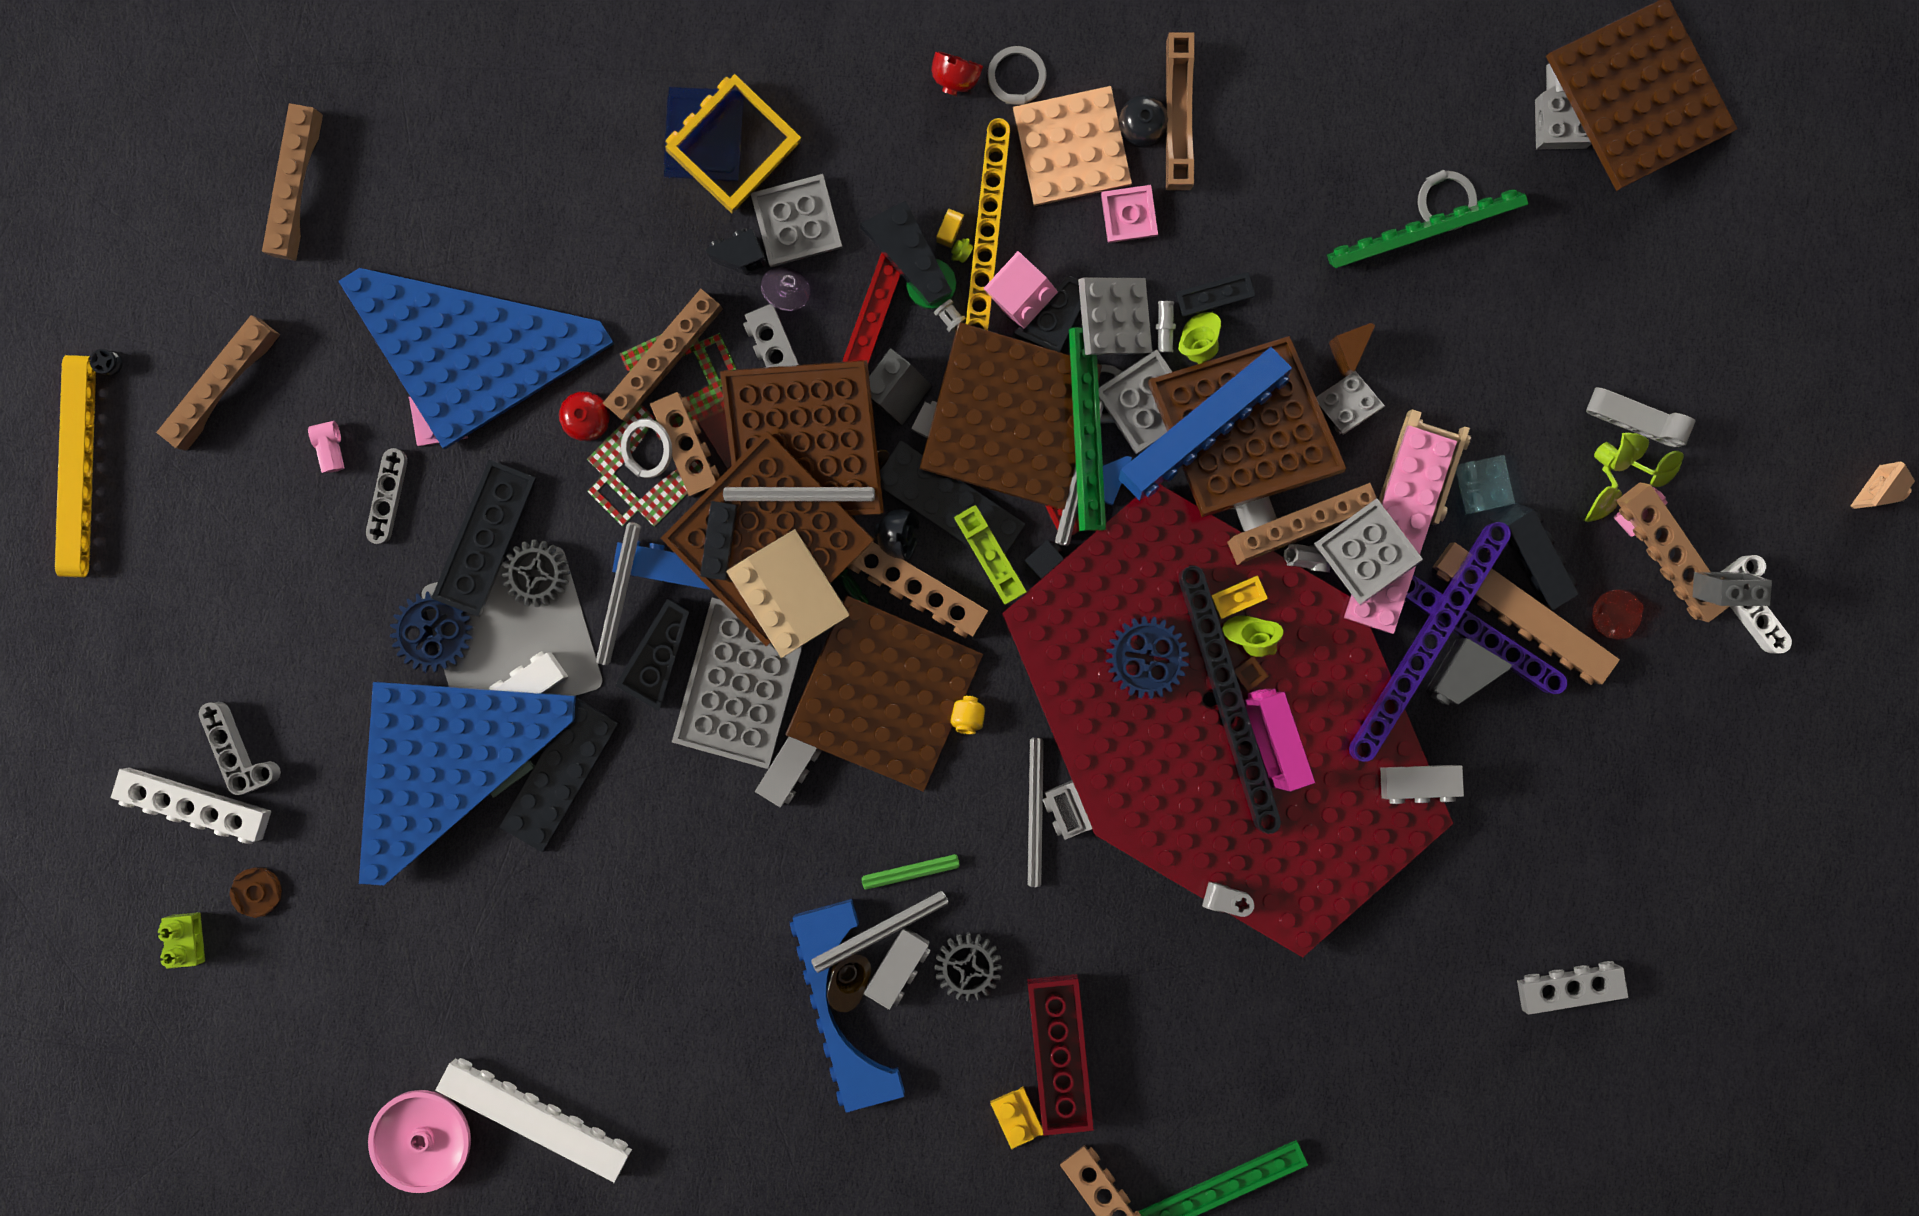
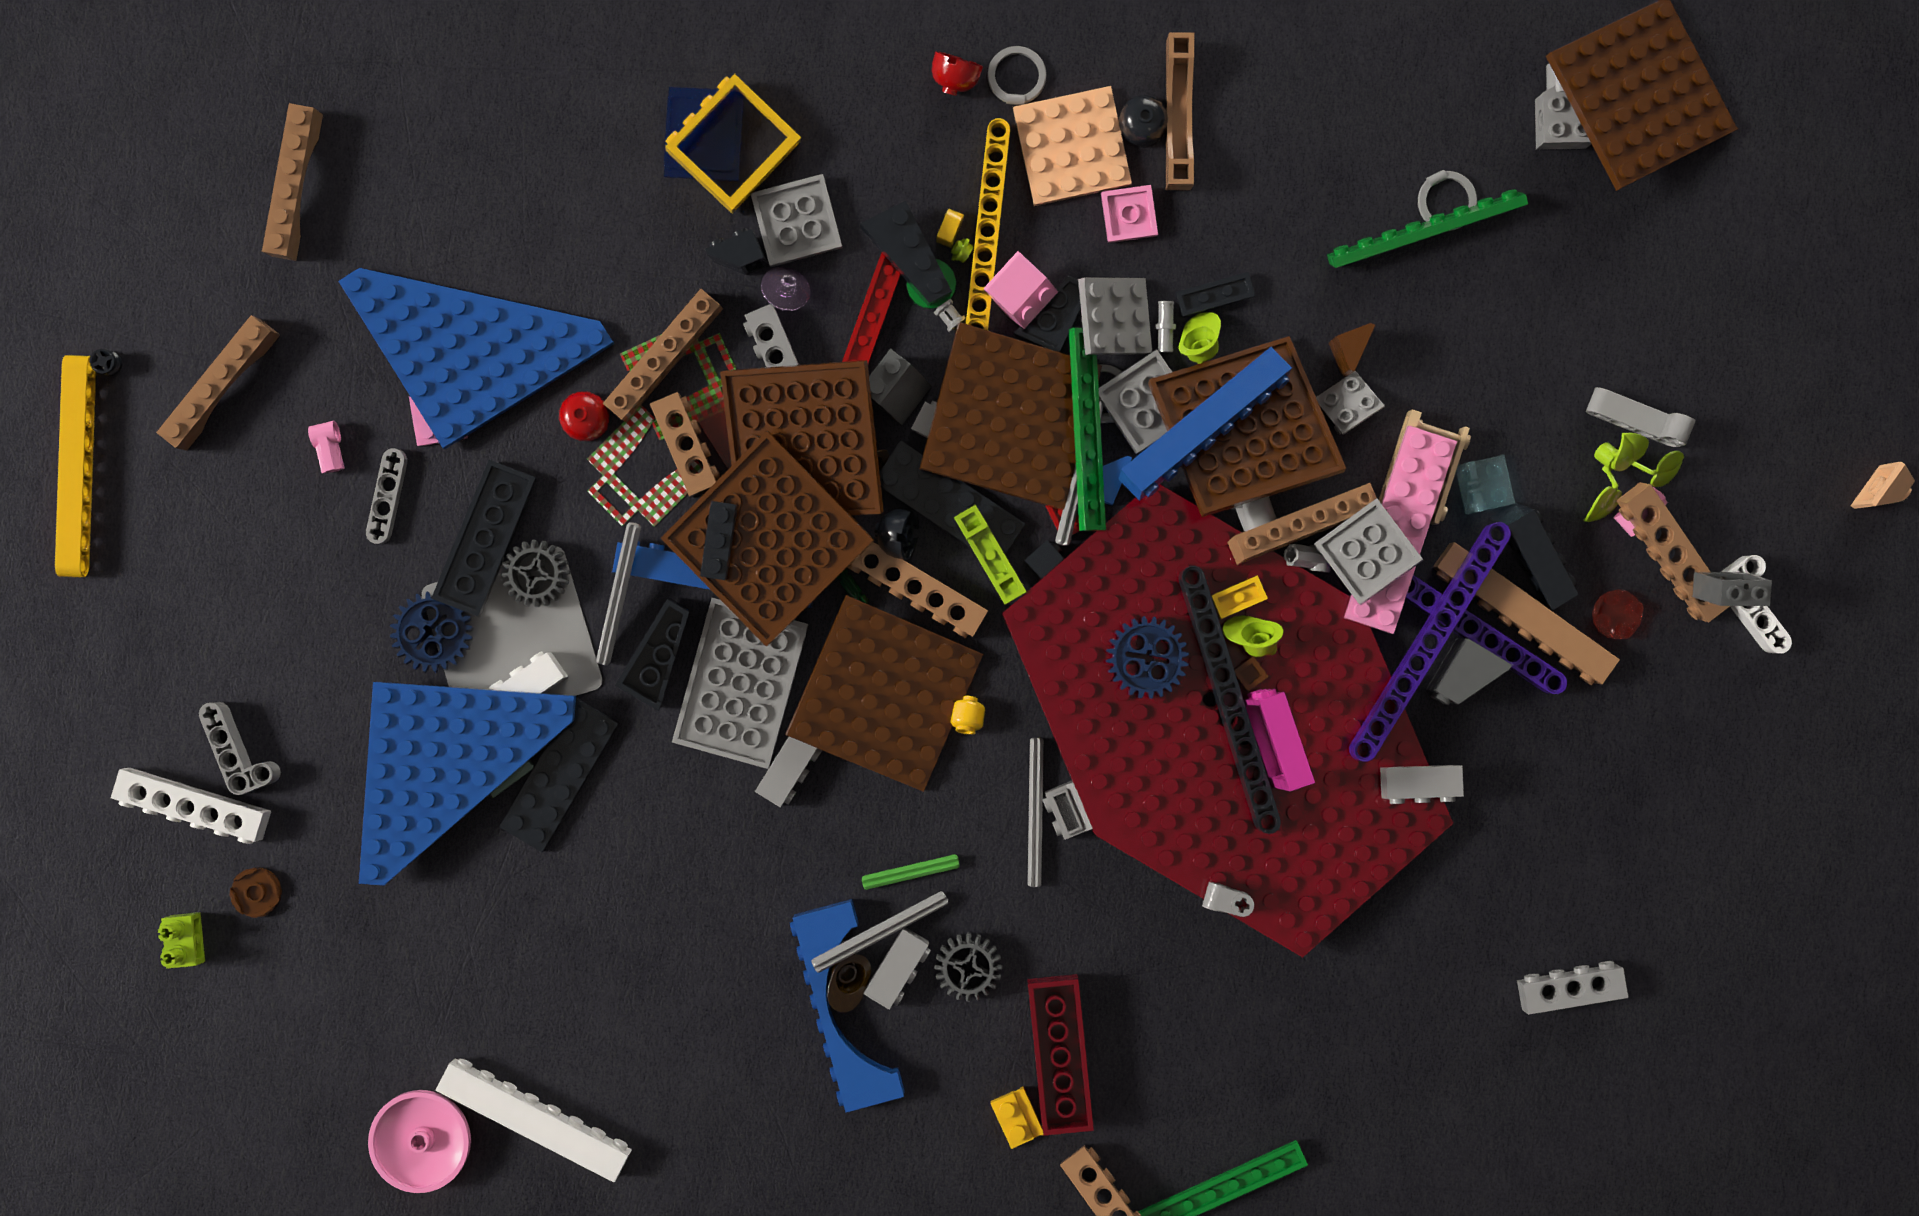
(626, 453): piece -> none
(788, 593): tan slope -> none
(799, 494): light grey axle -> none

